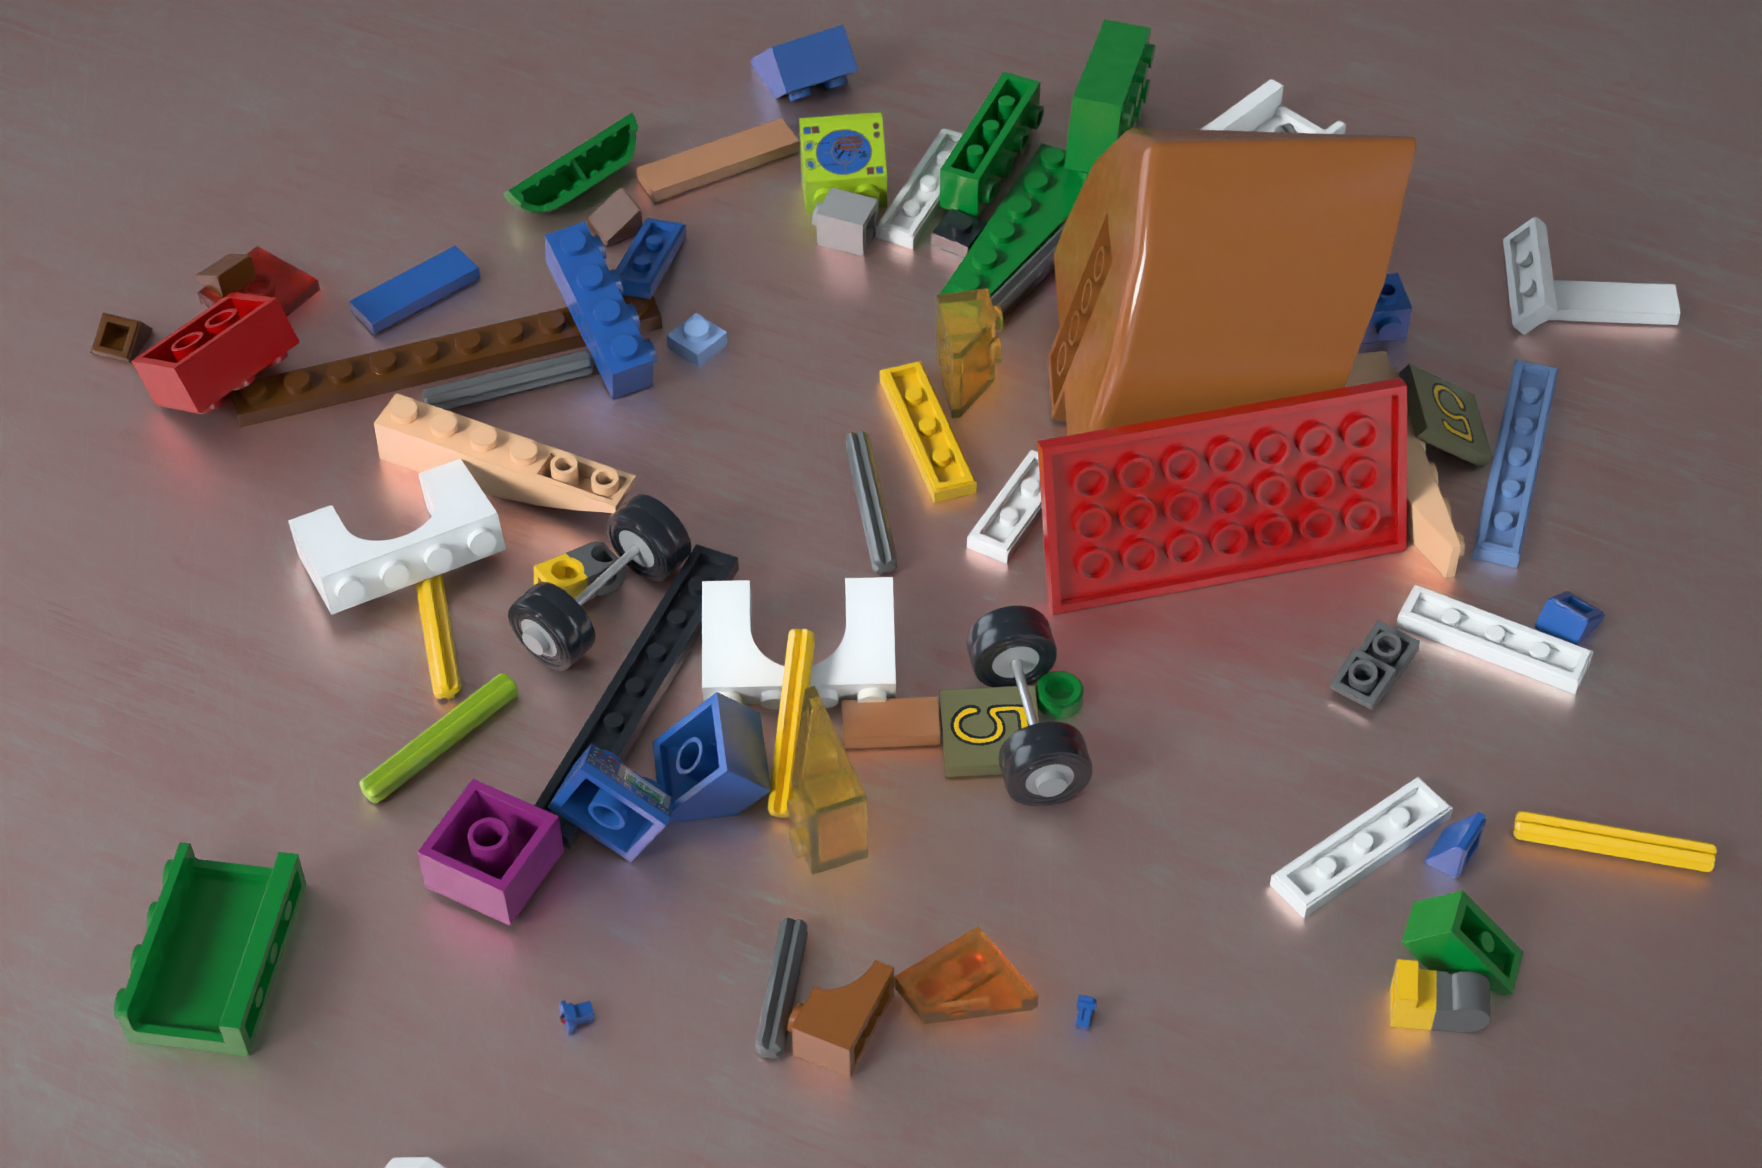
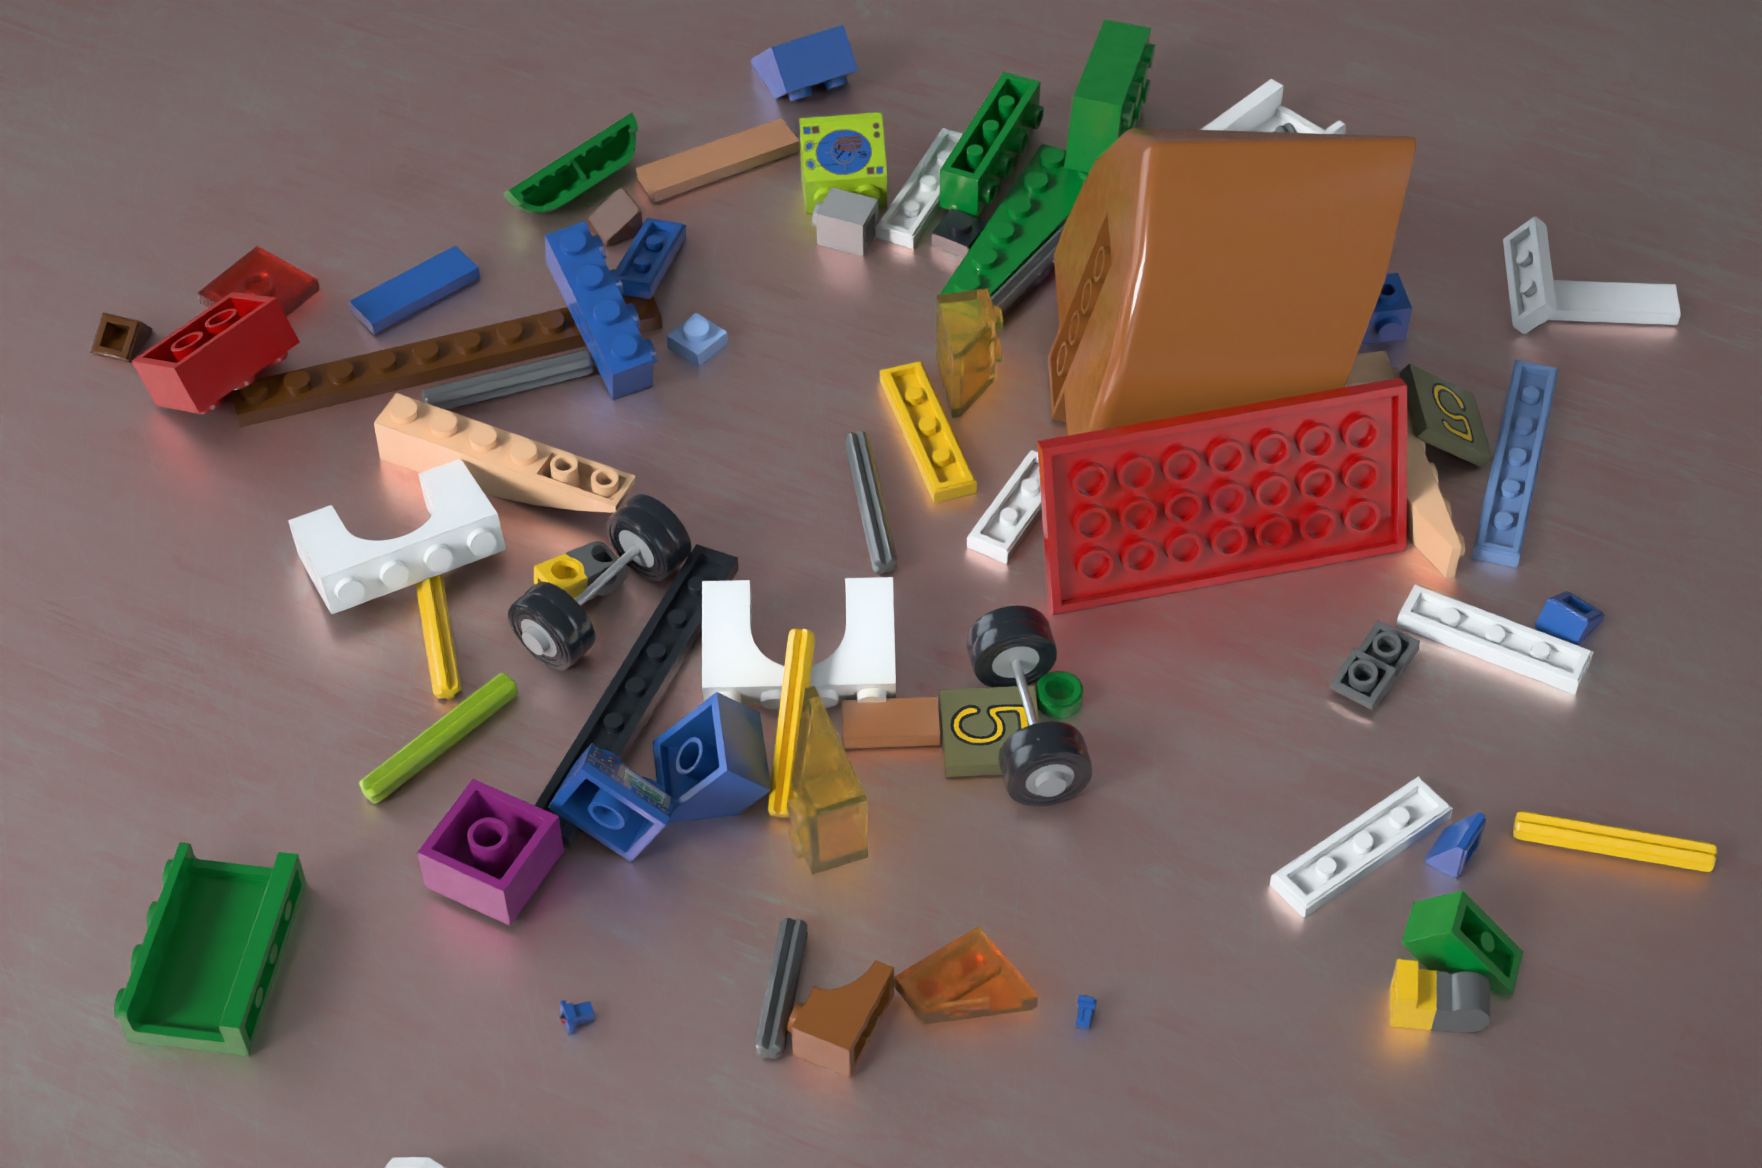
(228, 274): reddish brown slope -> none

